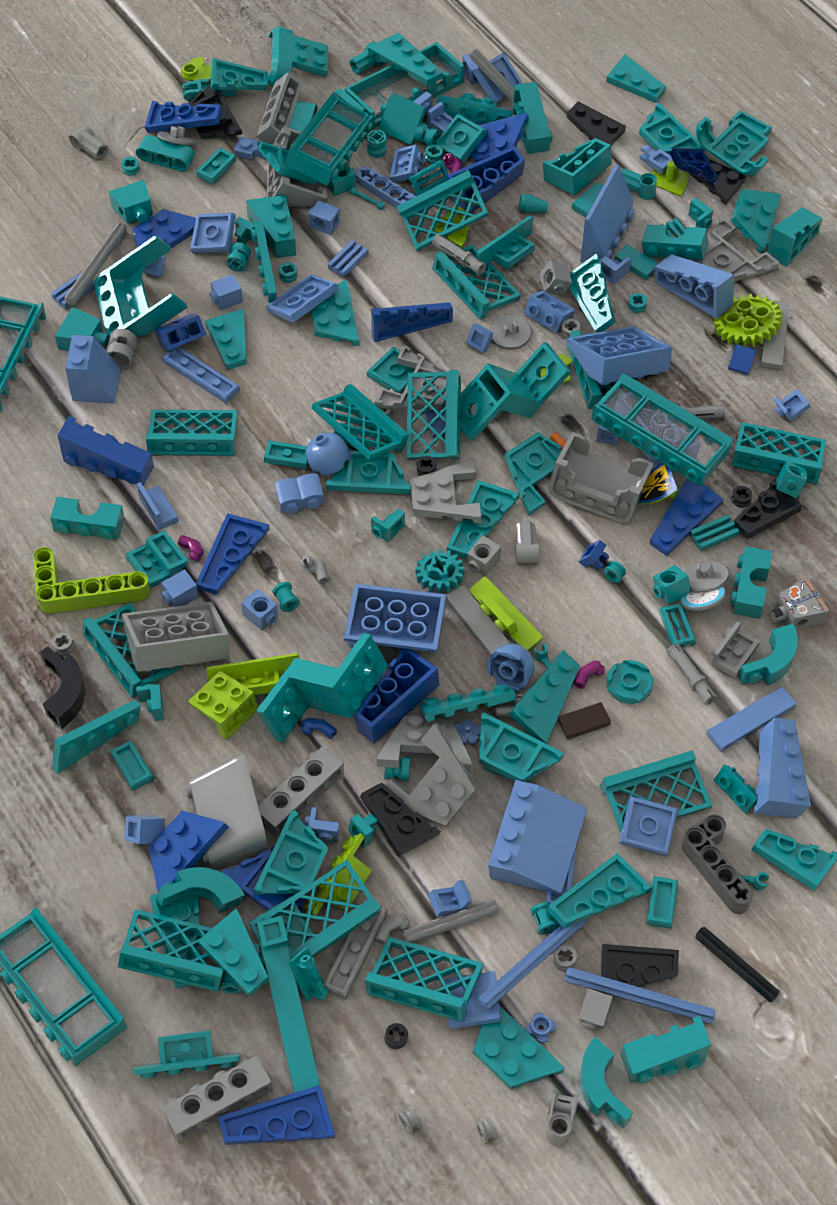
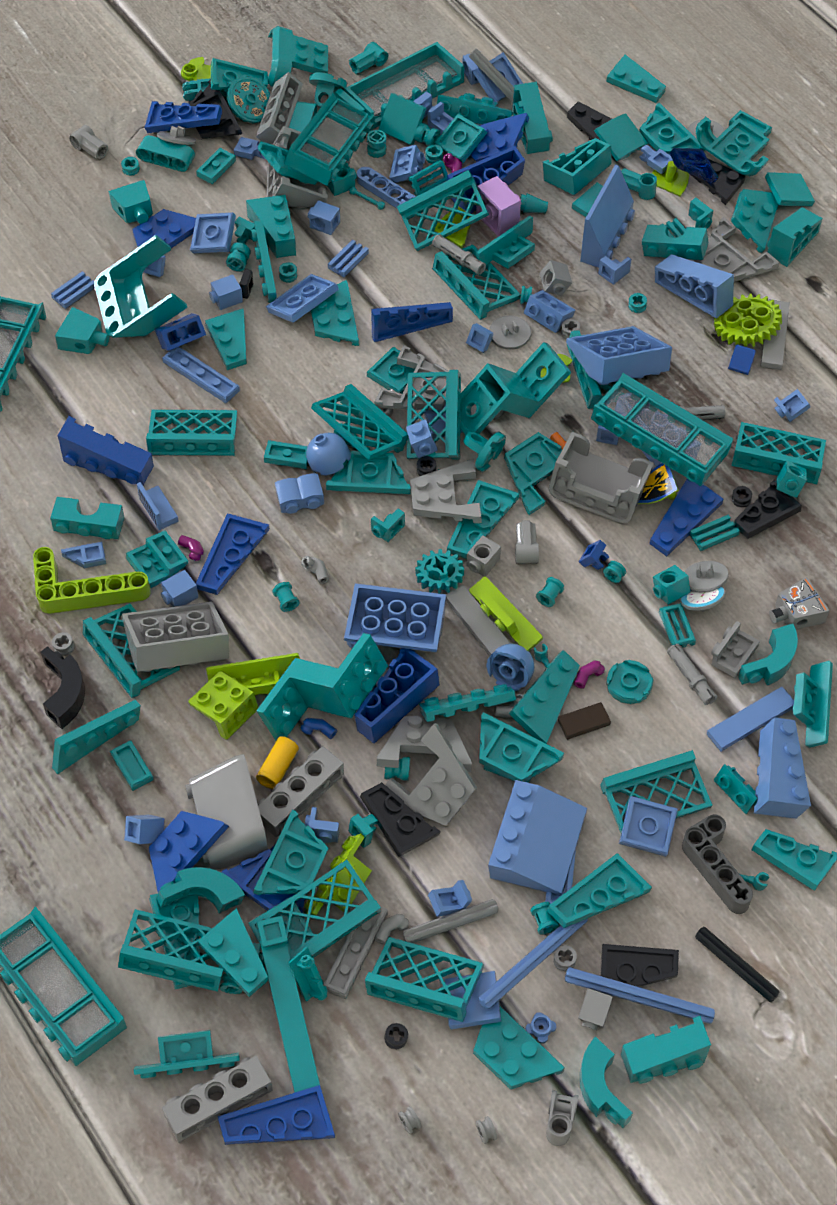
(86, 555): none -> medium blue tile
(91, 371): medium blue slope -> none
(95, 264): light grey axle -> none
(122, 346): light grey wheel -> none
(153, 696): teal bracket -> none
(246, 283): none -> black tile
(248, 99): none -> teal shield
(256, 602): medium blue brick -> none
(277, 762): none -> yellow pin
(325, 85): none -> teal tile
(406, 58): teal wing -> none
(421, 438): none -> medium blue bracket
(468, 732): medium blue plant -> none
(485, 448): none -> teal tile
(501, 205): none -> lavender brick
(525, 294): none -> teal bush
(550, 592): none -> teal bush
(592, 293): wing -> none
(622, 136): none -> teal slope
(640, 263): teal tile -> none
(662, 902): teal tile -> none
(750, 598): teal arch -> none
(789, 189): none -> teal tile
(813, 702): none -> teal bracket

